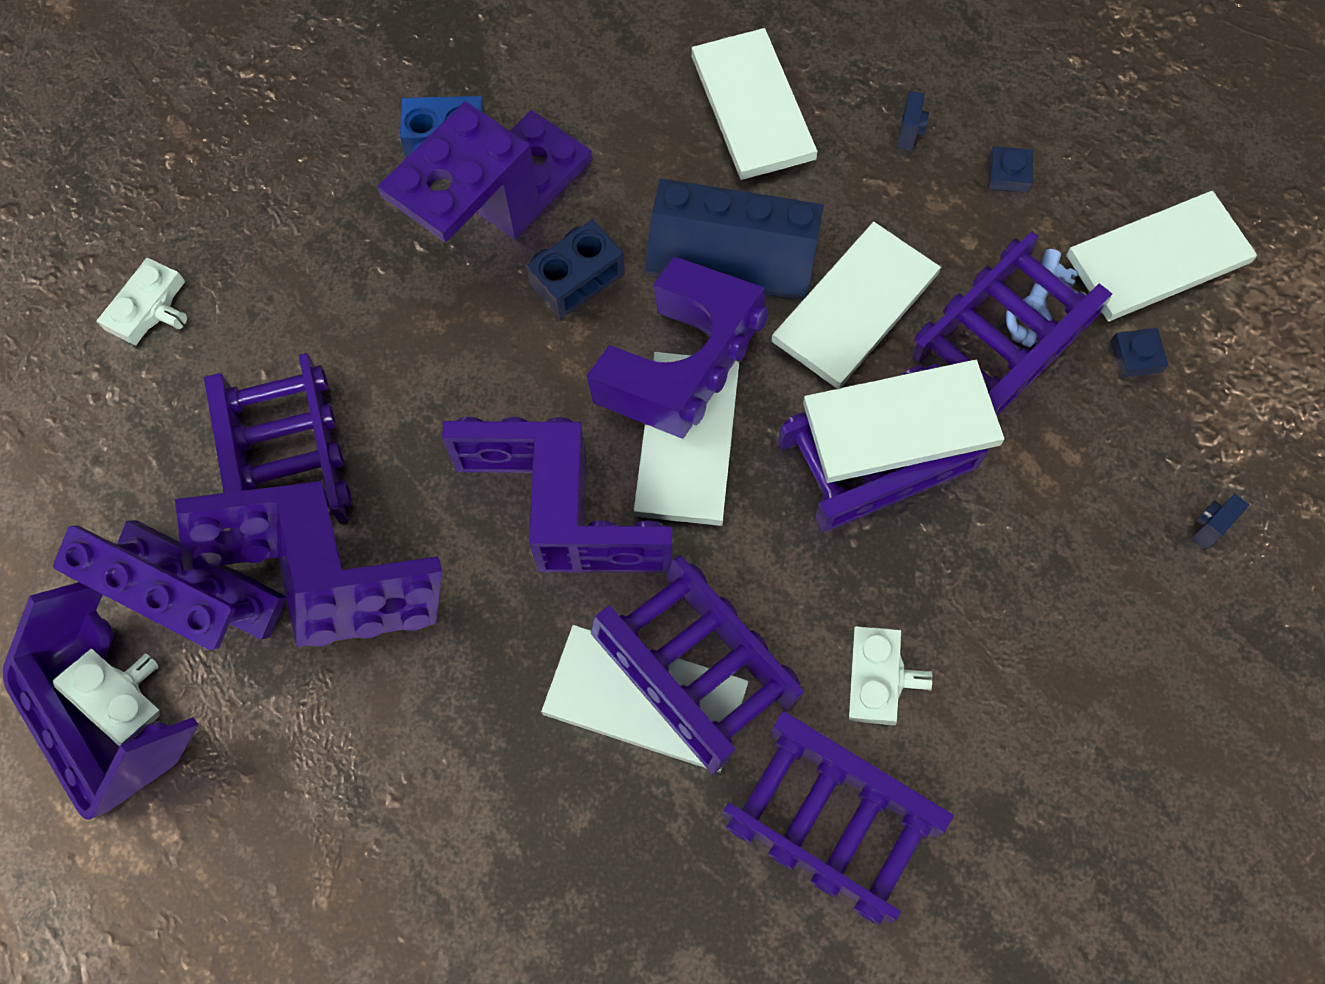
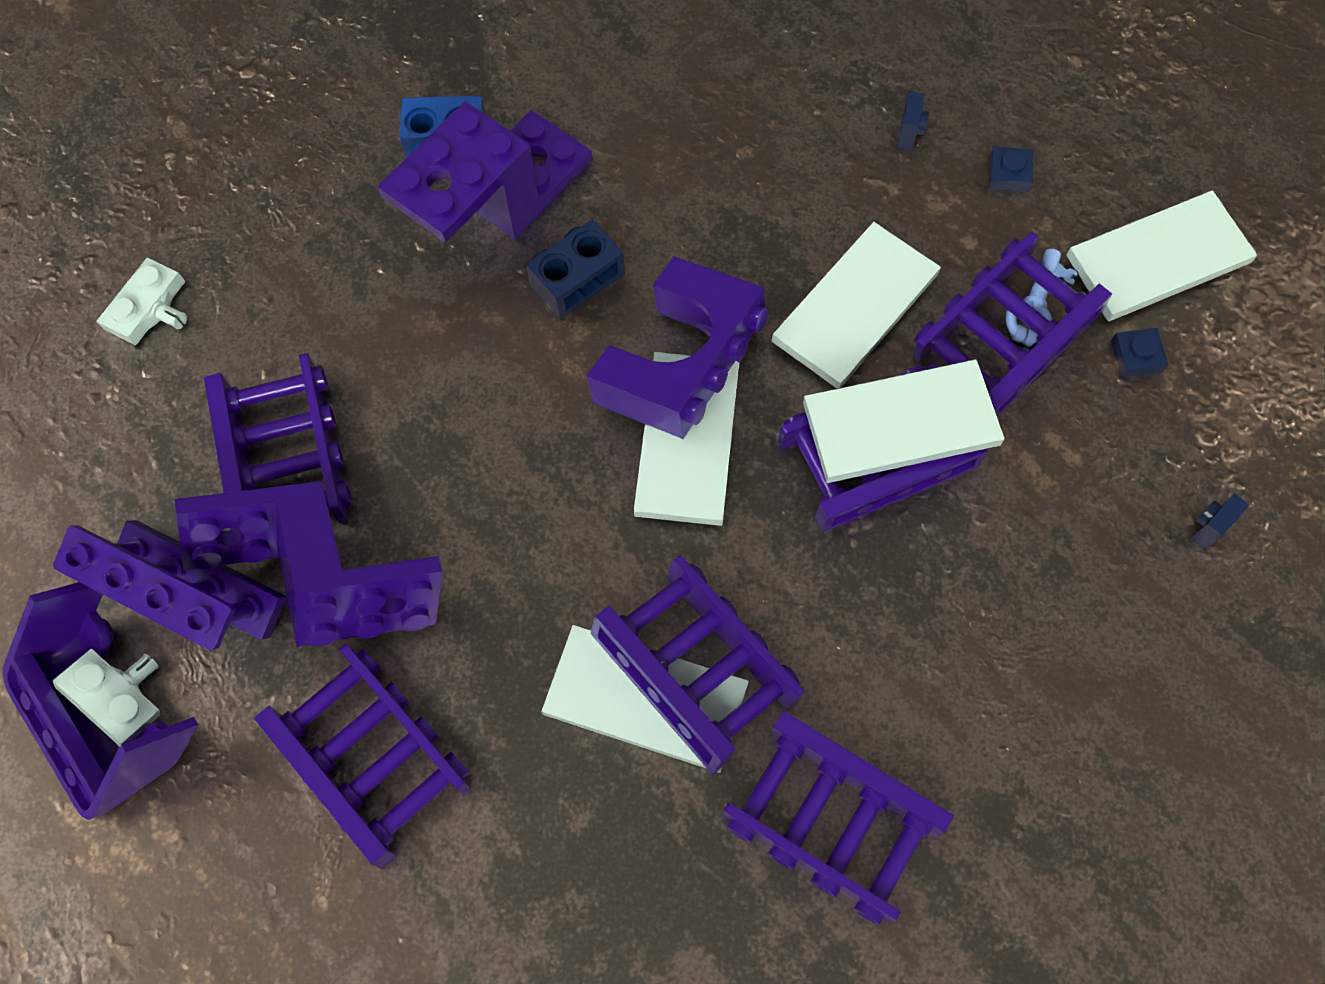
(345, 799): none -> dark purple fence
(557, 462): dark purple bracket -> none
(737, 234): dark blue slope -> none
(753, 104): light aqua tile -> none
(880, 676): light aqua plate -> none

